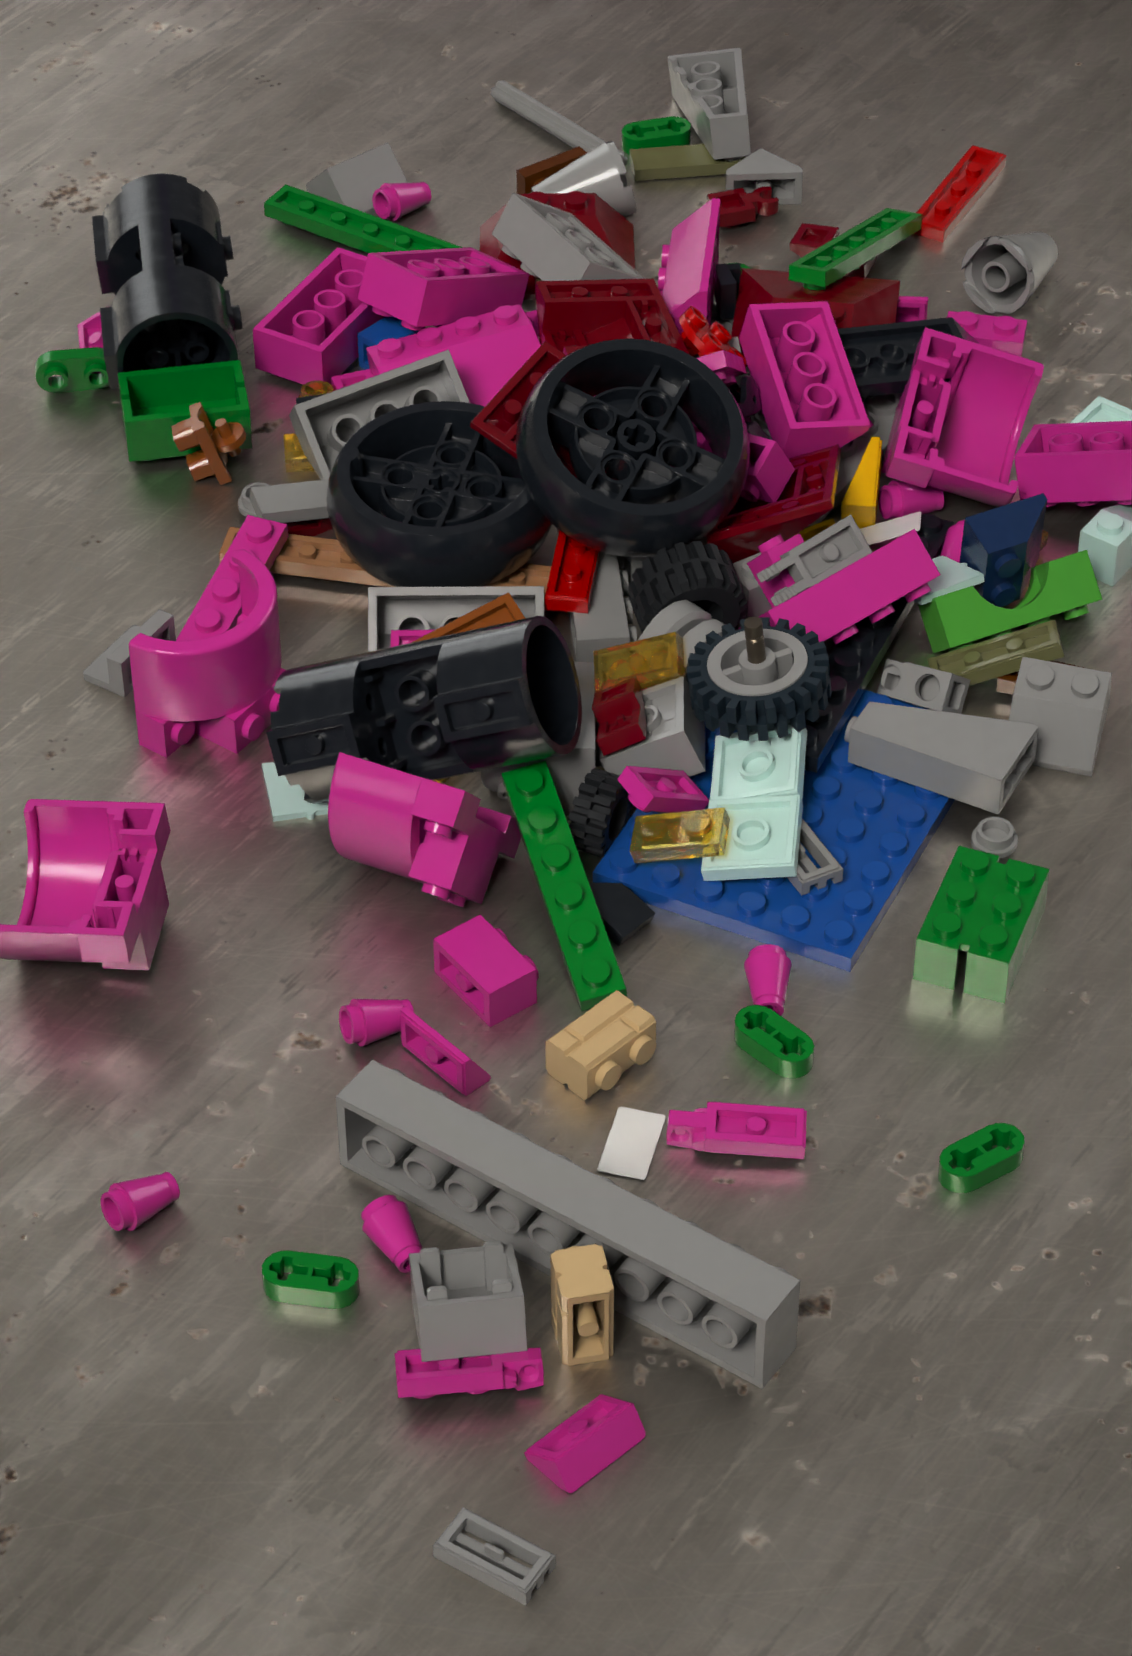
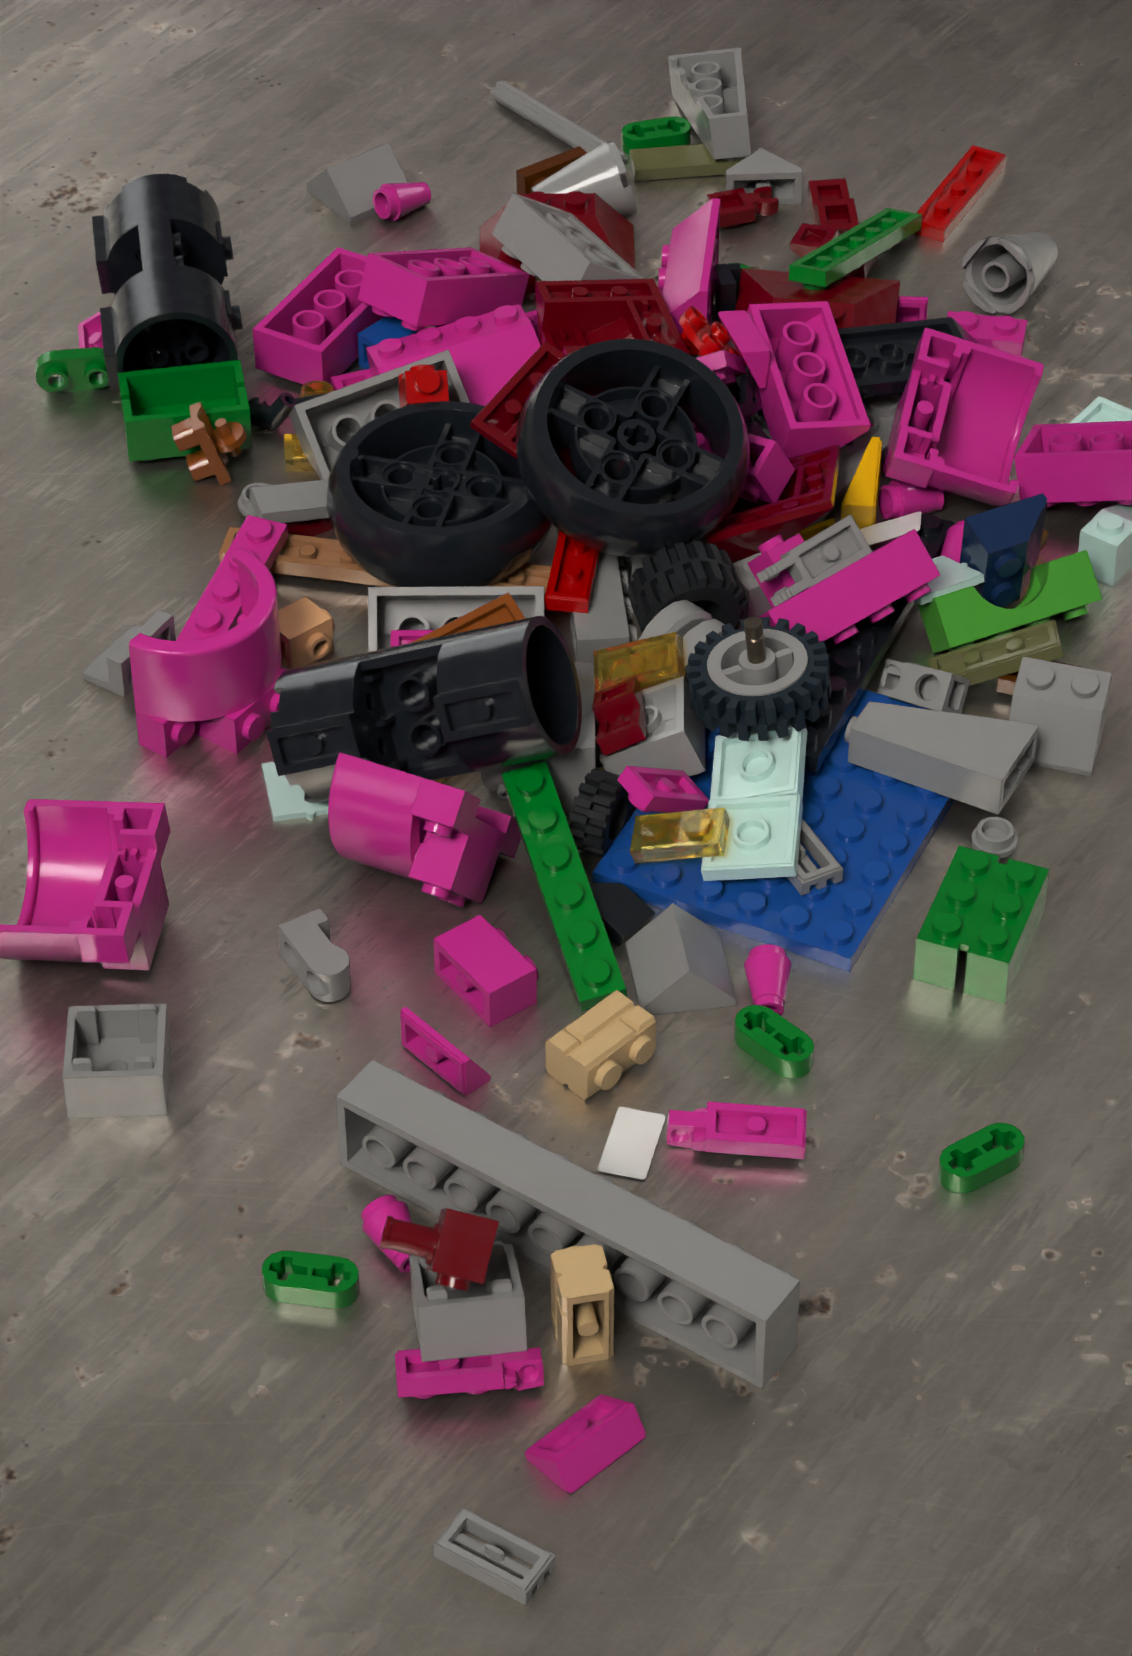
(117, 1061): none -> light grey container
(137, 1200): dark pink cone -> none
(271, 416): none -> black arm
(304, 633): none -> light nougat brick
(313, 958): none -> light grey leg
(345, 223): green plate -> none
(371, 1019): dark pink cone -> none
(422, 385): none -> red brick
(454, 1248): none -> dark red brick
(679, 965): none -> light grey slope
(748, 343): none -> dark pink slope
(832, 204): none -> dark red slope

